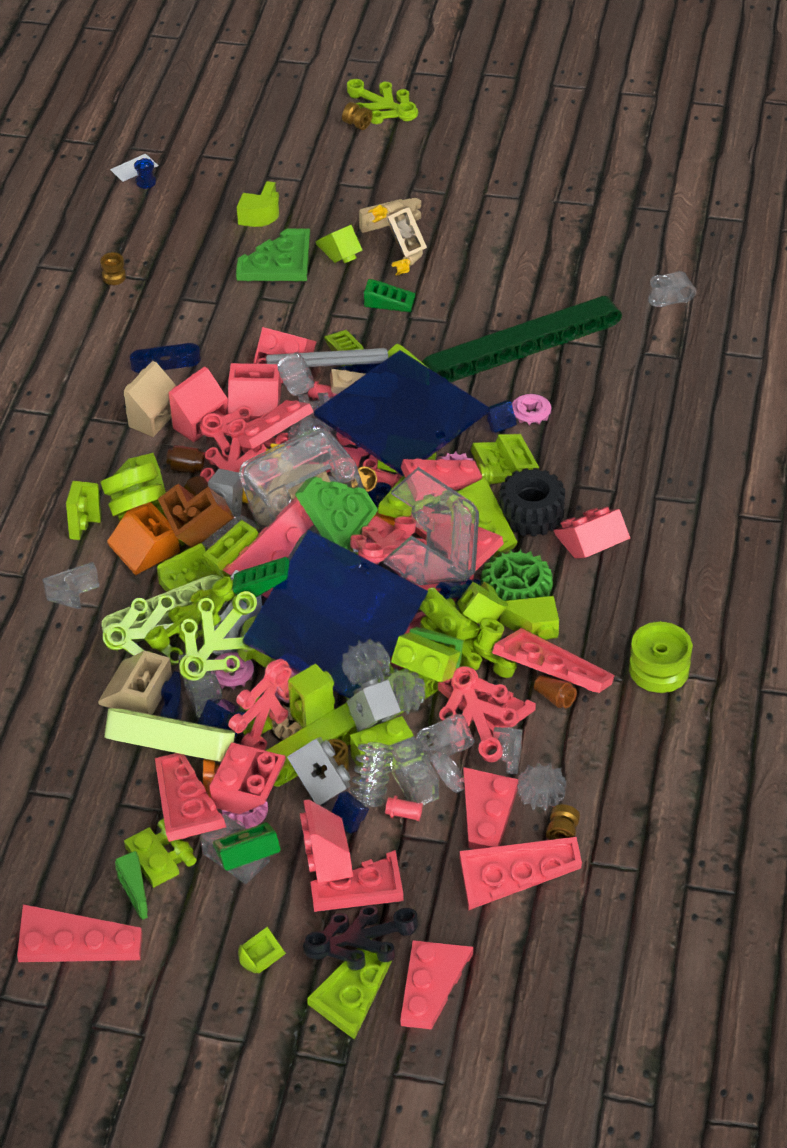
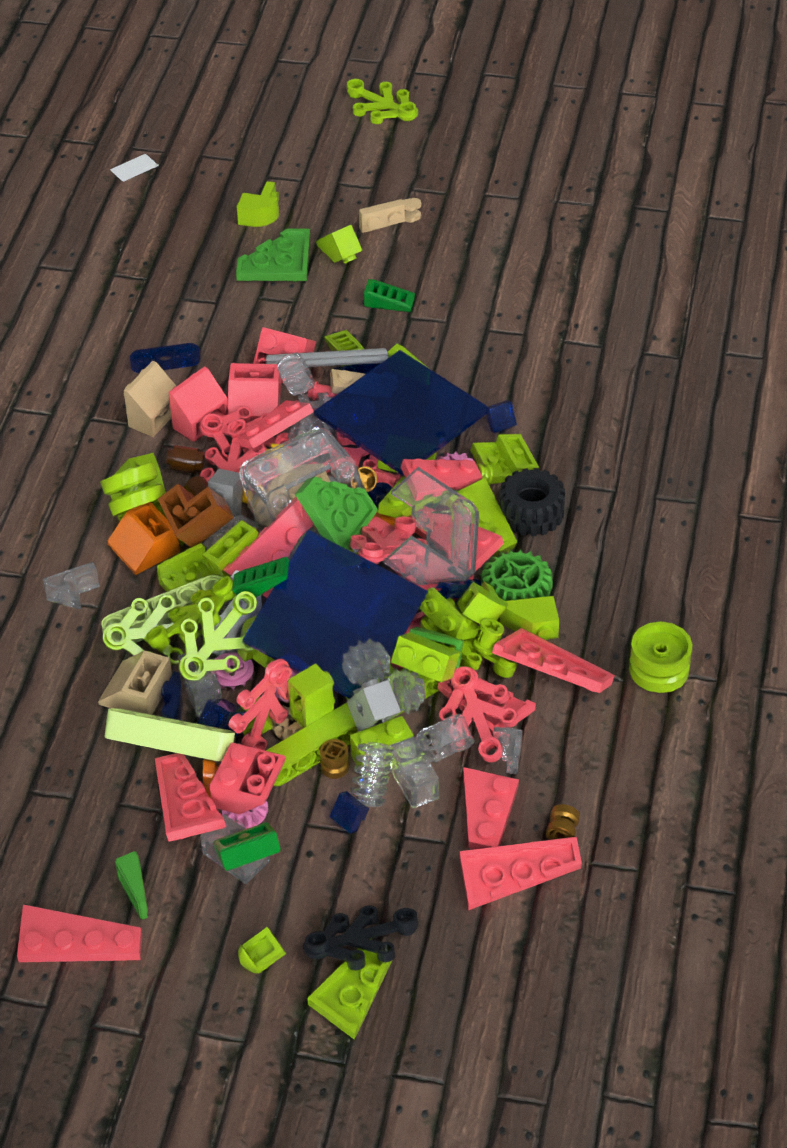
(82, 507): lime bracket -> none
(113, 270): pearl gold wheel -> none
(145, 173): clear blue bush -> none
(154, 859): lime plate -> none
(305, 765): light grey brick -> none
(325, 843): coral slope -> none
(358, 116): pearl gold wheel -> none
(370, 885): coral wing -> none
(403, 808): coral pin -> none
(405, 233): tan torso -> none
(430, 979): coral wing -> none
(448, 771): clear gear -> none
(524, 339): dark green beam -> none
(530, 402): bright pink gear -> none
(541, 786): clear gear -> none
(556, 691): dark orange cone -> none
(592, 532): coral slope -> none
(672, 288): clear piece -> none

